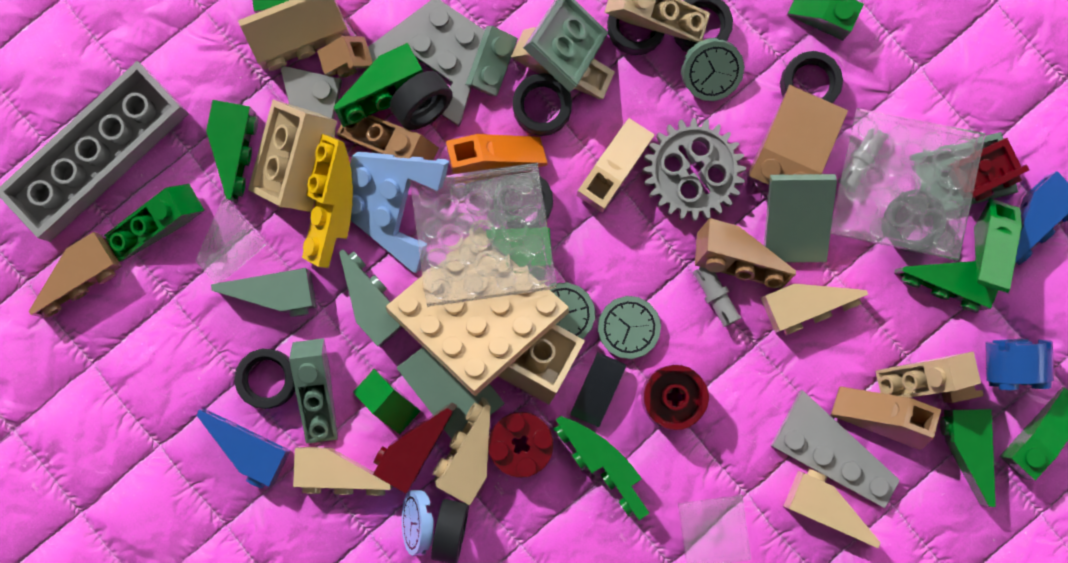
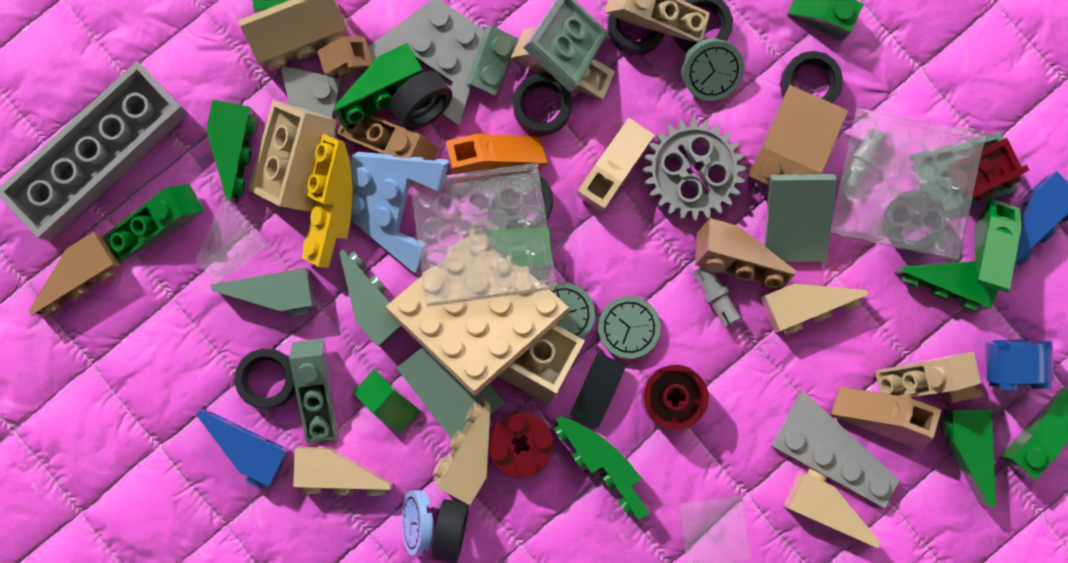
(408, 453): dark red slope -> none

